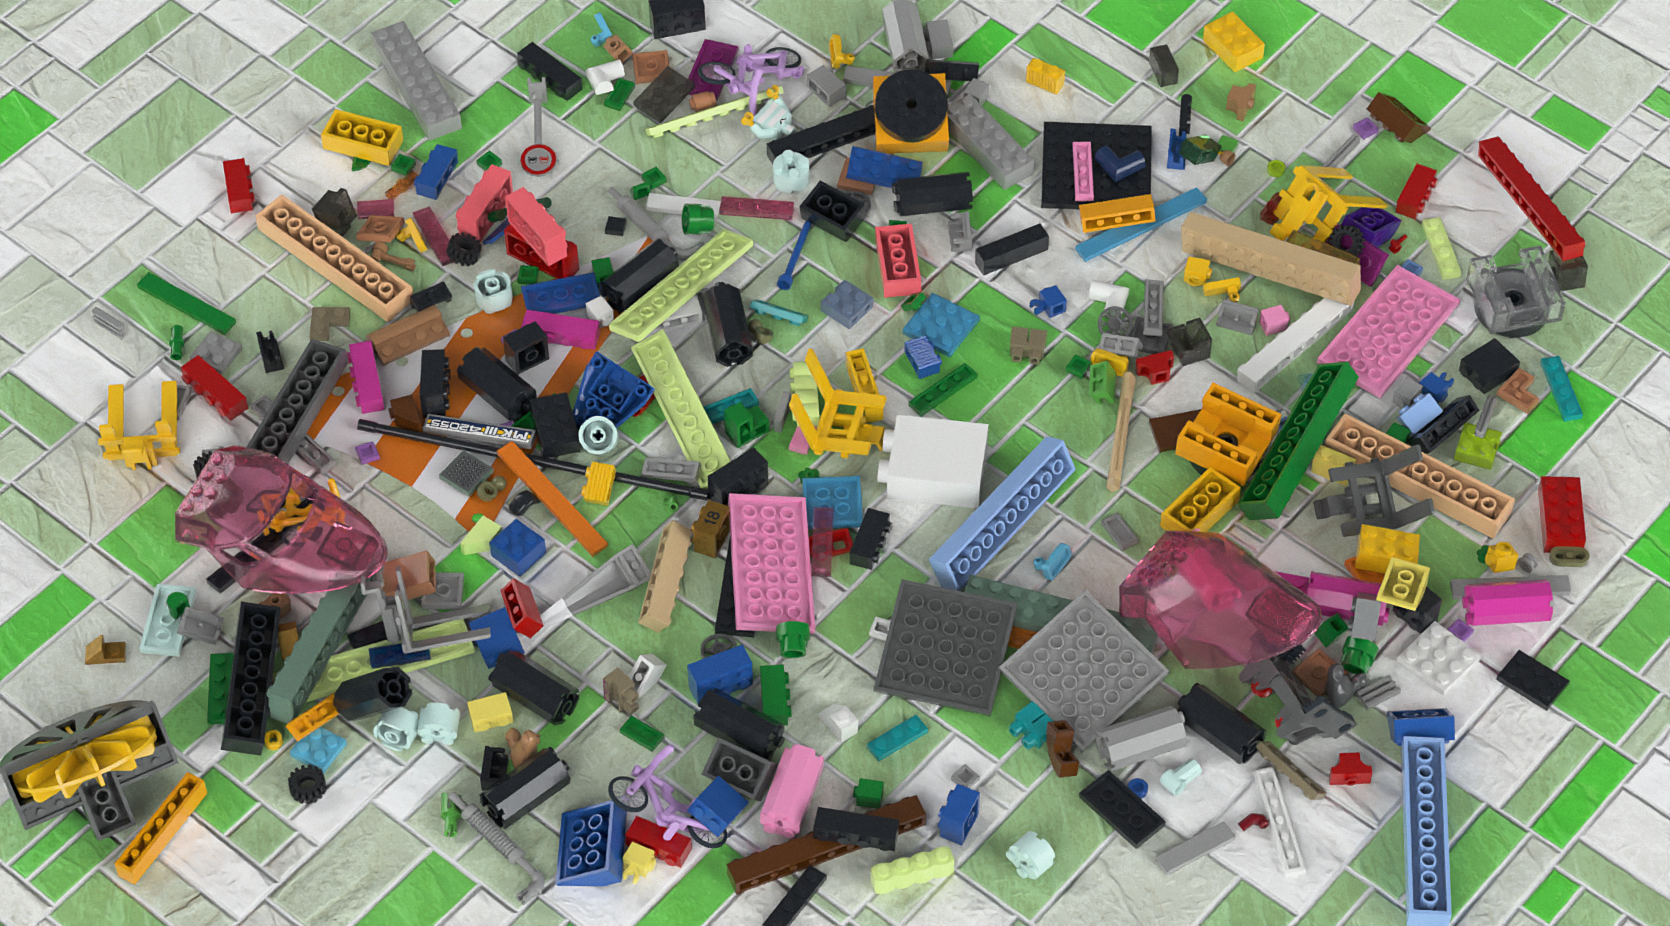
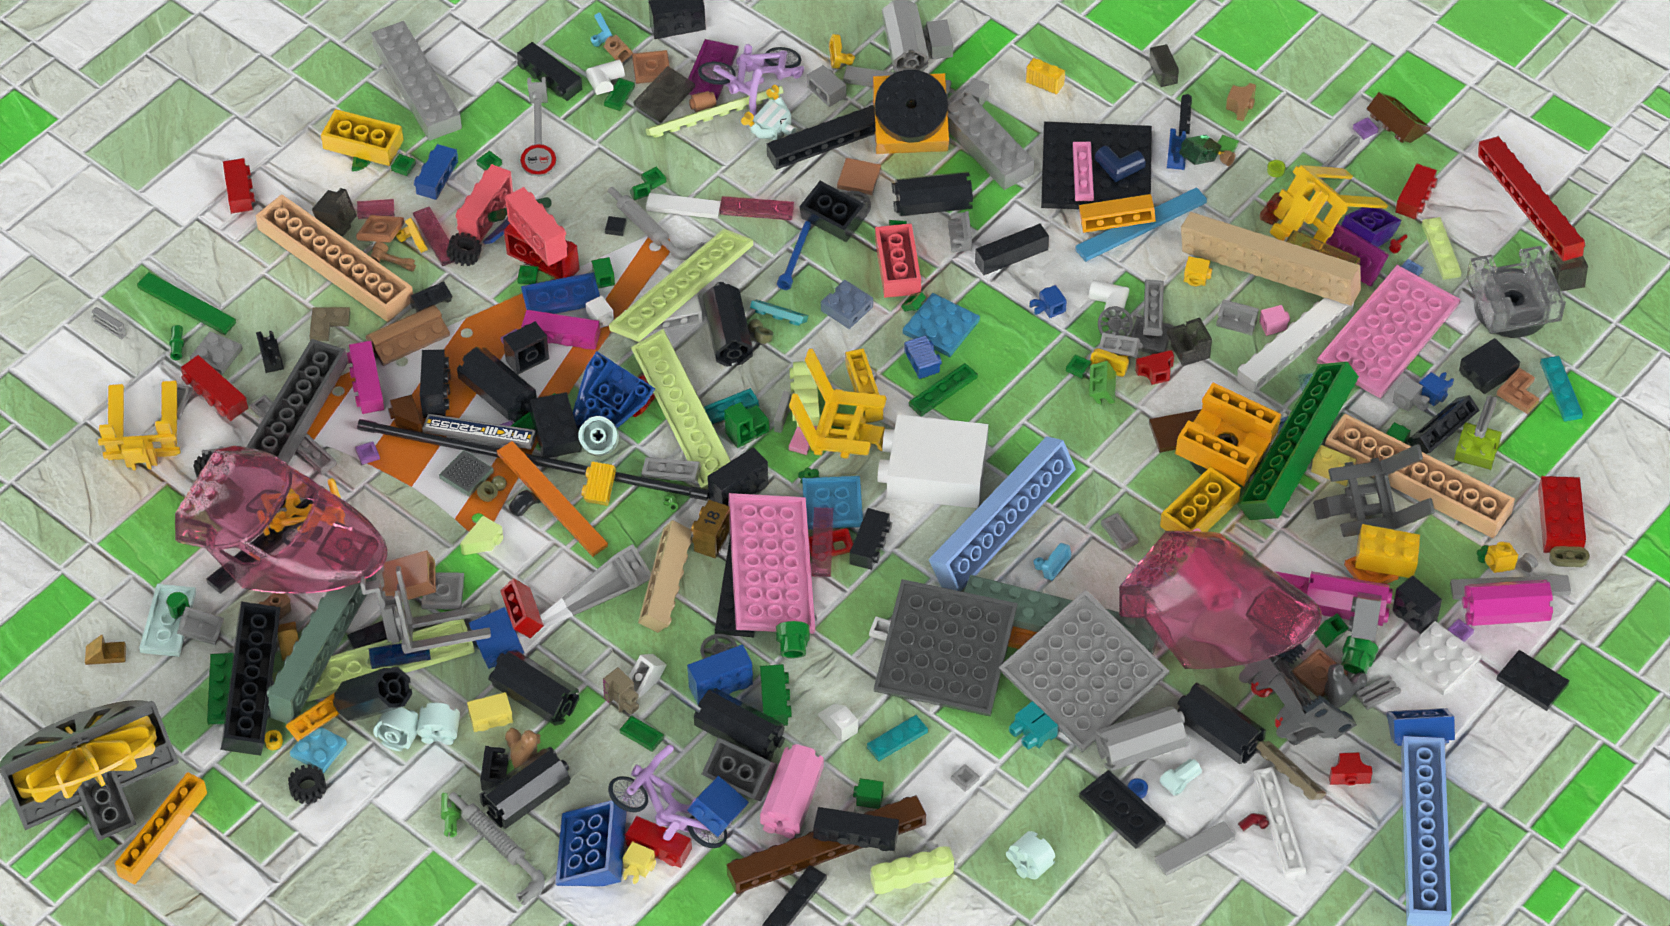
(401, 185): clear orange pin -> none
(493, 291): light aqua brick -> none
(517, 547): blue brick -> none
(639, 275): black brick -> none
(697, 219): green piece -> none
(791, 172): light aqua brick -> none
(880, 167): blue plate -> none
(953, 69): black plate -> none
(959, 814): blue brick -> none
(1030, 349): dark tan hips -> none
(1059, 745): reddish brown brick -> none
(1119, 443): tan piece -> none
(1228, 286): yellow piece -> none
(1233, 41): yellow brick -> none
(1354, 234): black tyre -> none
(1403, 584): light yellow slope -> none
(1419, 413): light blue brick -> none

